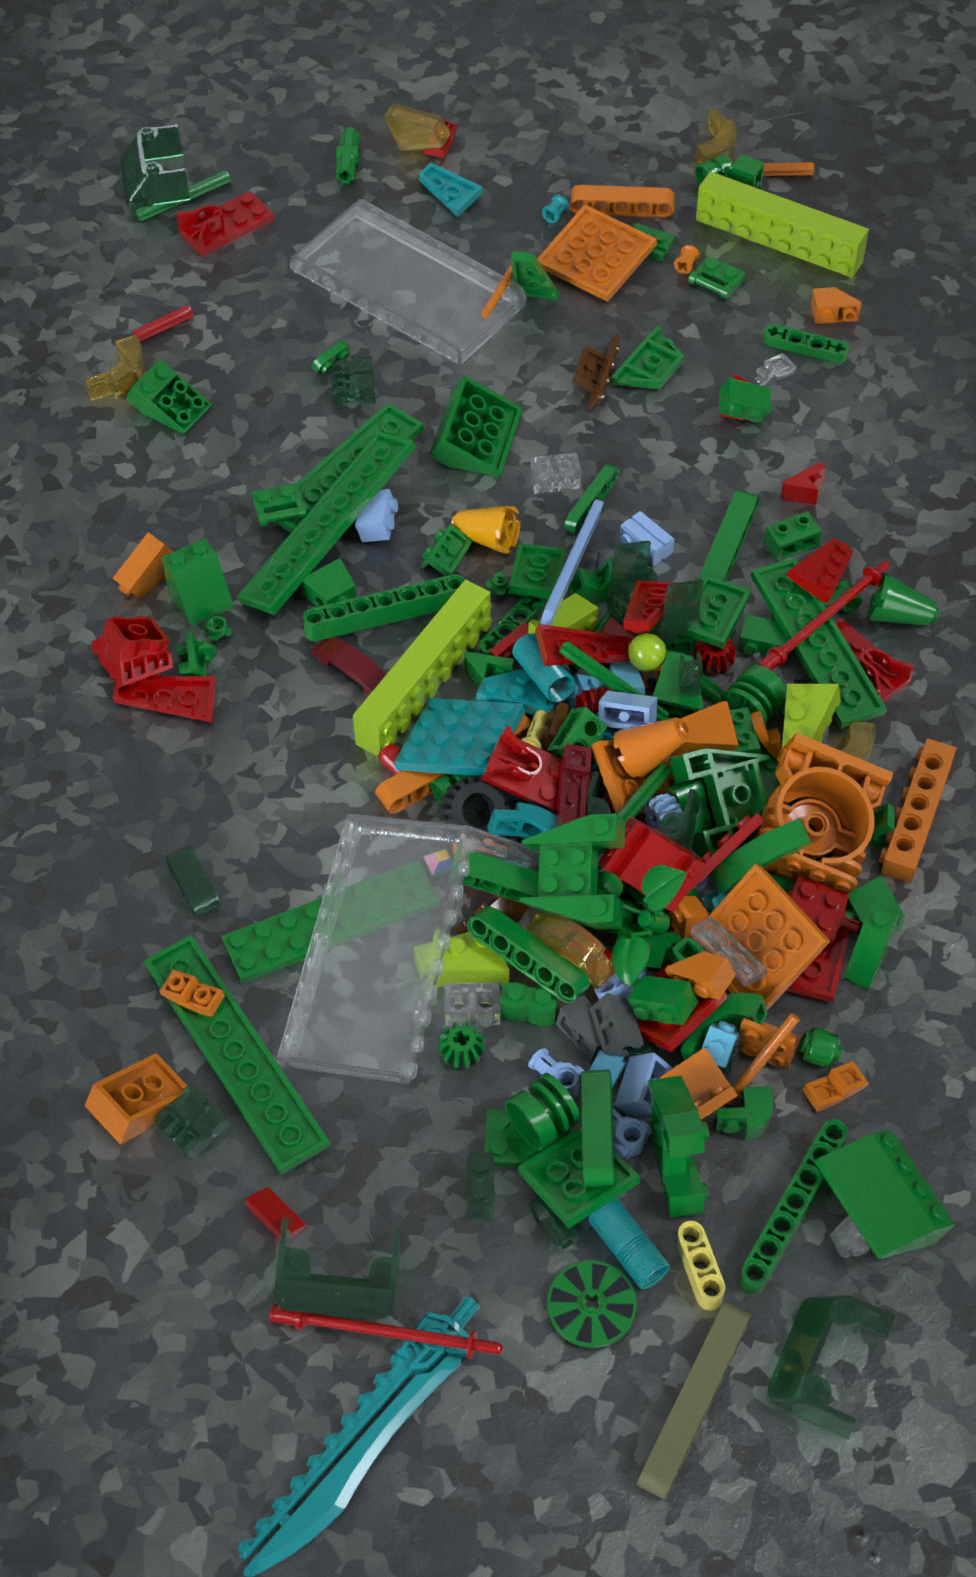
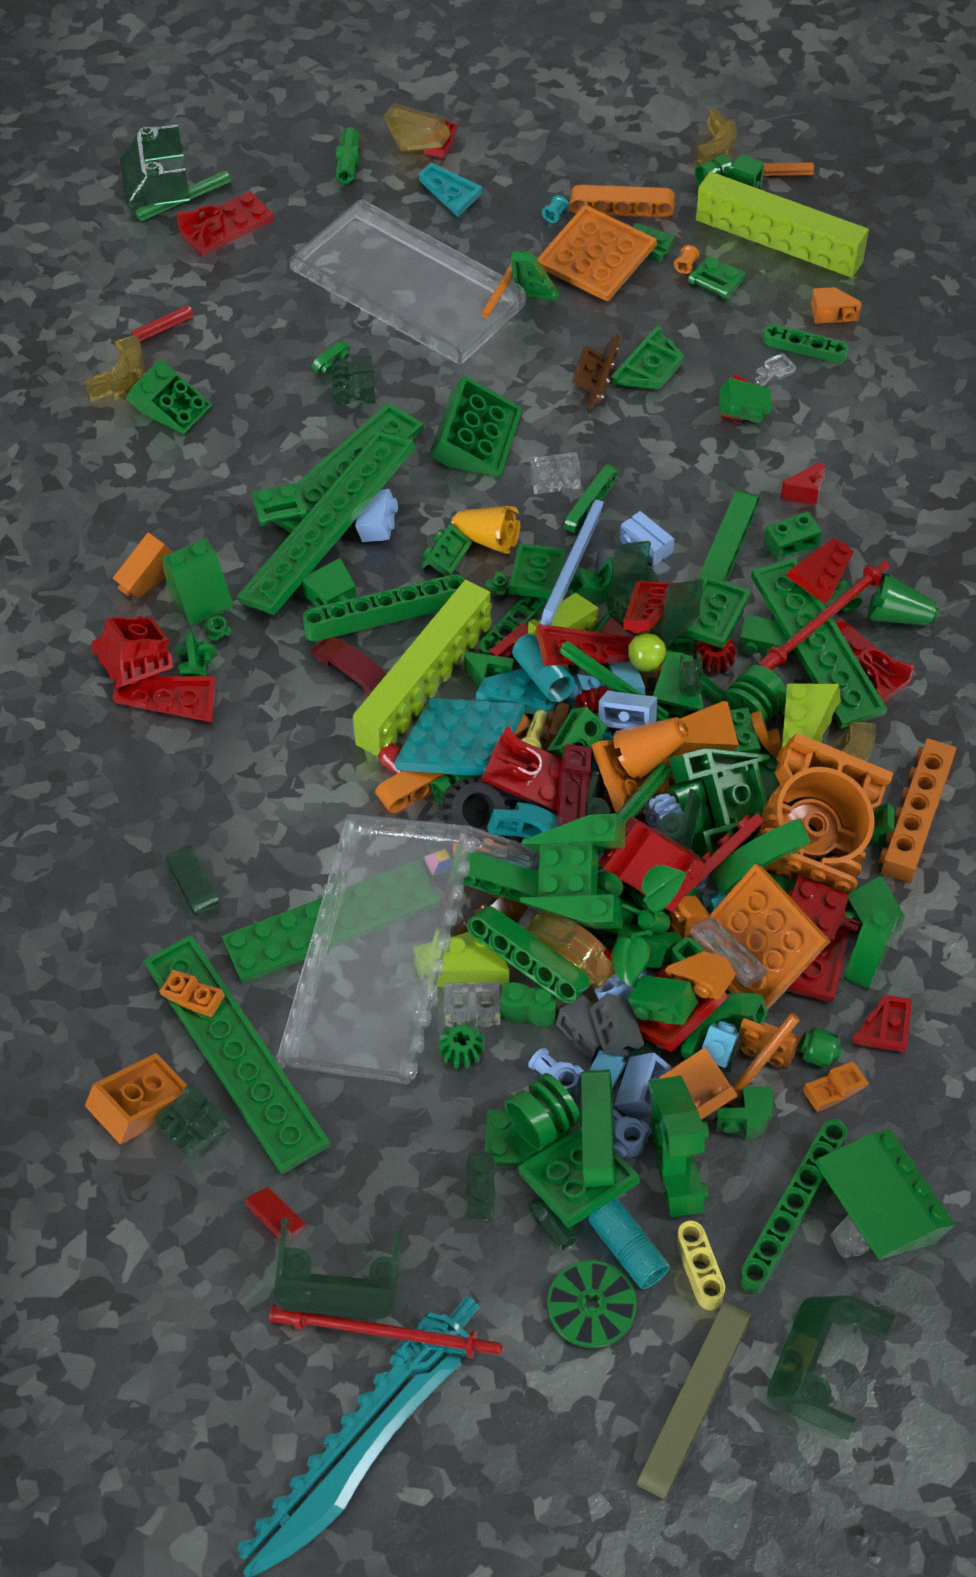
(886, 1025): none -> red wing

